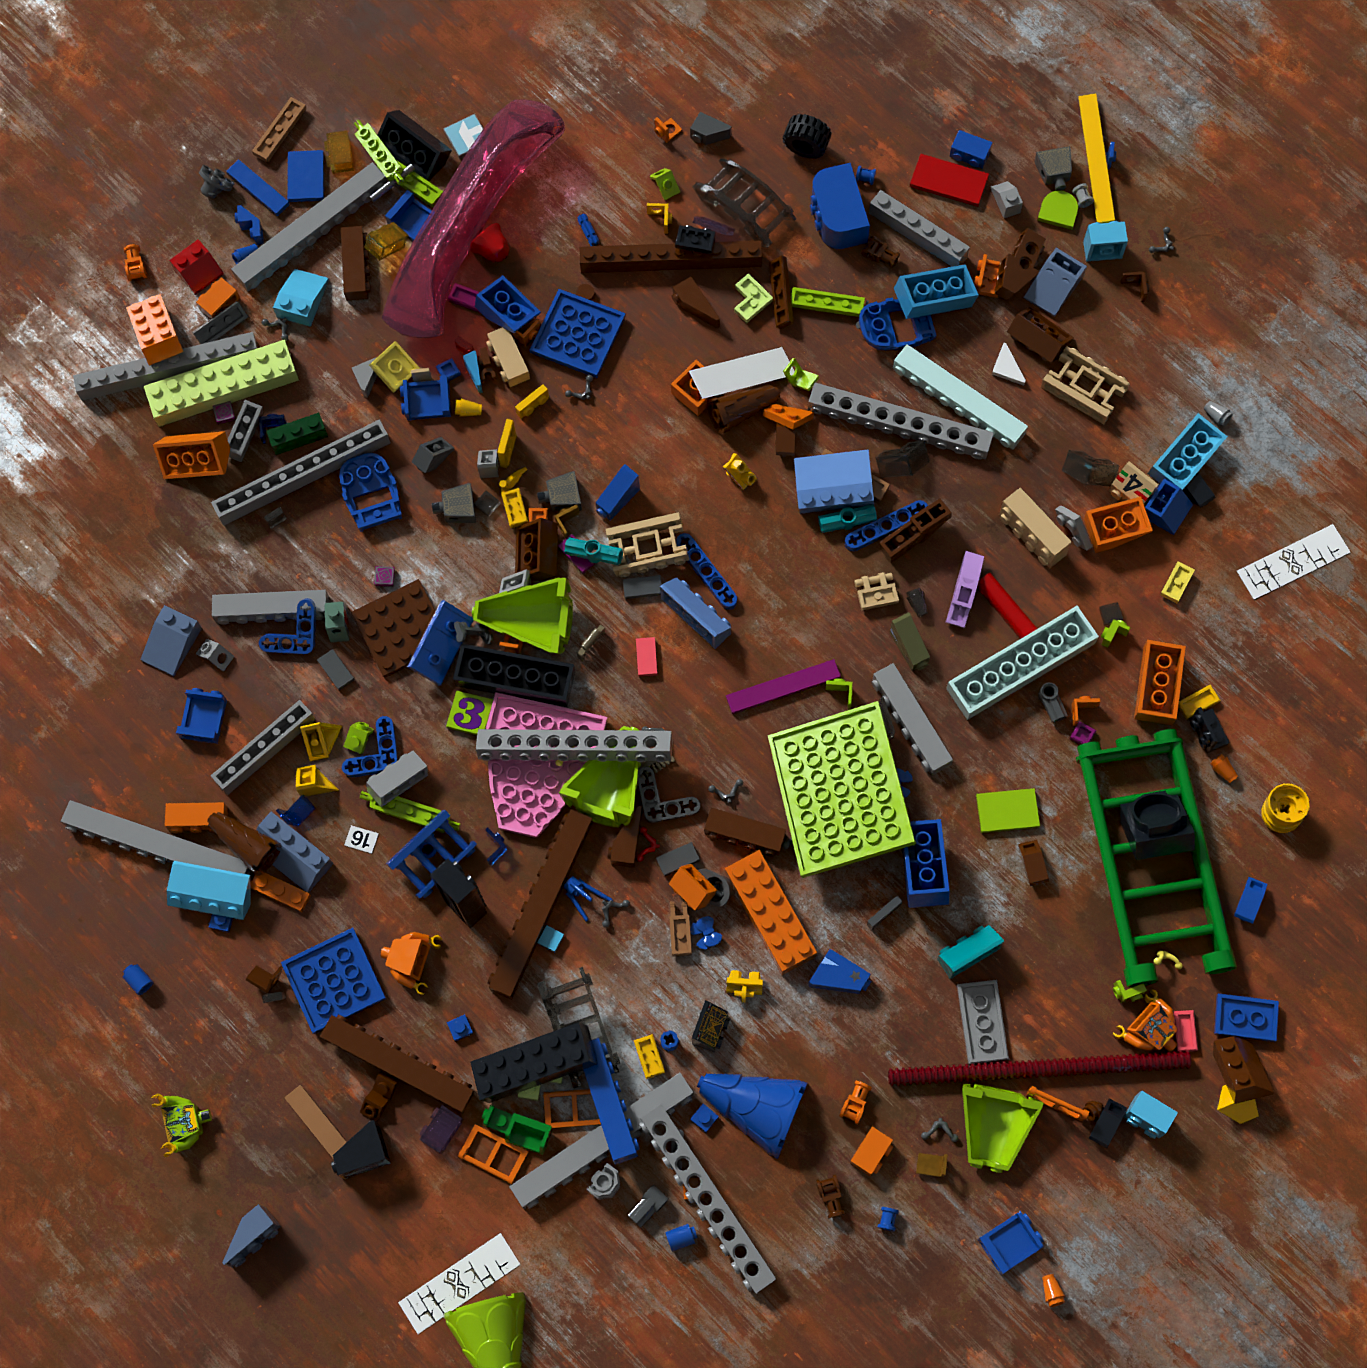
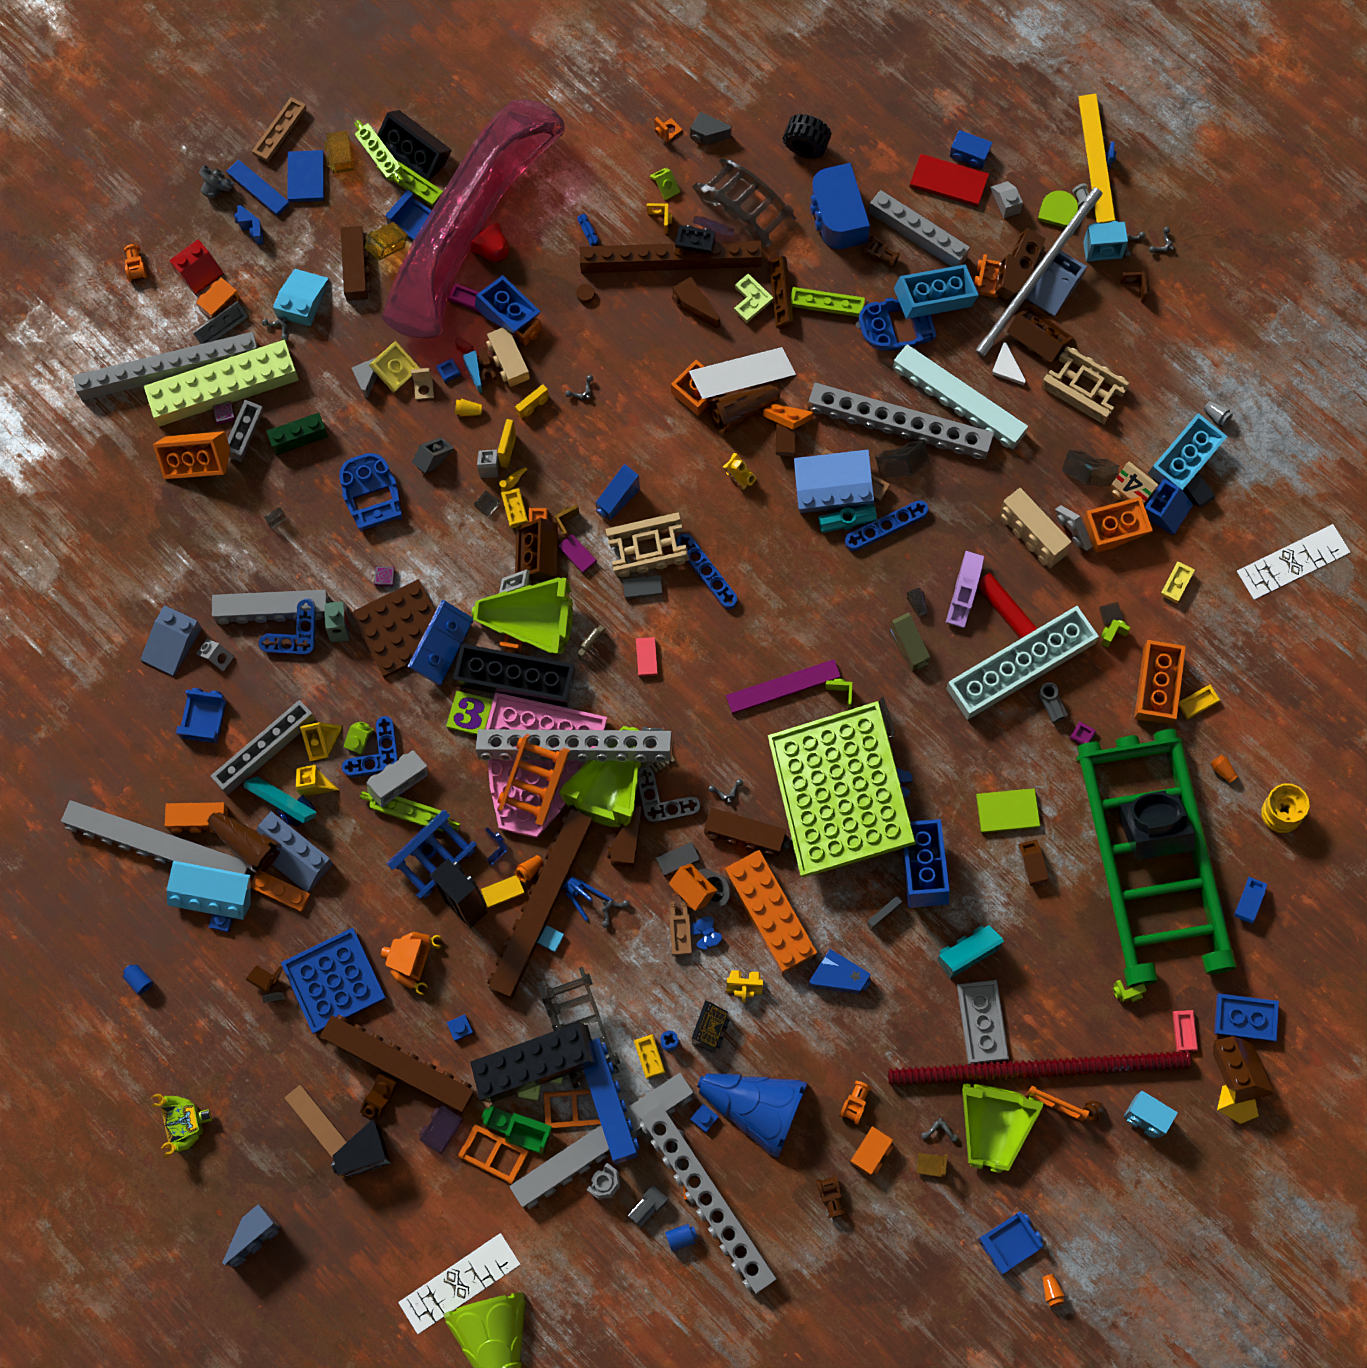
(154, 329): orange brick -> none
(242, 253): blue cone -> none
(270, 421): clear blue bracket -> none
(280, 799): none -> teal tile
(300, 472): light grey brick -> none
(309, 227): light grey brick -> none
(335, 669): dark grey tile -> none
(361, 839): white sticker -> none
(386, 187): flat silver bar -> none
(426, 399): blue panel -> none
(457, 505): dark grey torso -> none
(463, 134): tile -> none
(479, 630): dark grey piece -> none
(502, 891): none -> yellow tile
(527, 869): none -> orange cone
(552, 776): none -> orange fence
(561, 492): dark grey torso -> none
(577, 333): blue plate -> none
(584, 548): teal piece -> none
(653, 845): red piece -> none
(695, 611): medium blue slope -> none
(800, 378): lime bracket -> none
(865, 175): blue bush -> none
(876, 596): tan plate -> none
(888, 1219): blue bush -> none
(912, 720): light grey brick -> none
(916, 530): reddish brown brick -> none
(1054, 166): dark grey torso -> none
(1083, 702): orange bracket -> none
(1088, 203): none -> light grey piece
(1108, 1123): black slope -> none
(1127, 254): none -> dark grey piece
(1152, 1027): orange torso -> none
(1165, 955): light yellow piece -> none
(1209, 730): black bracket -> none

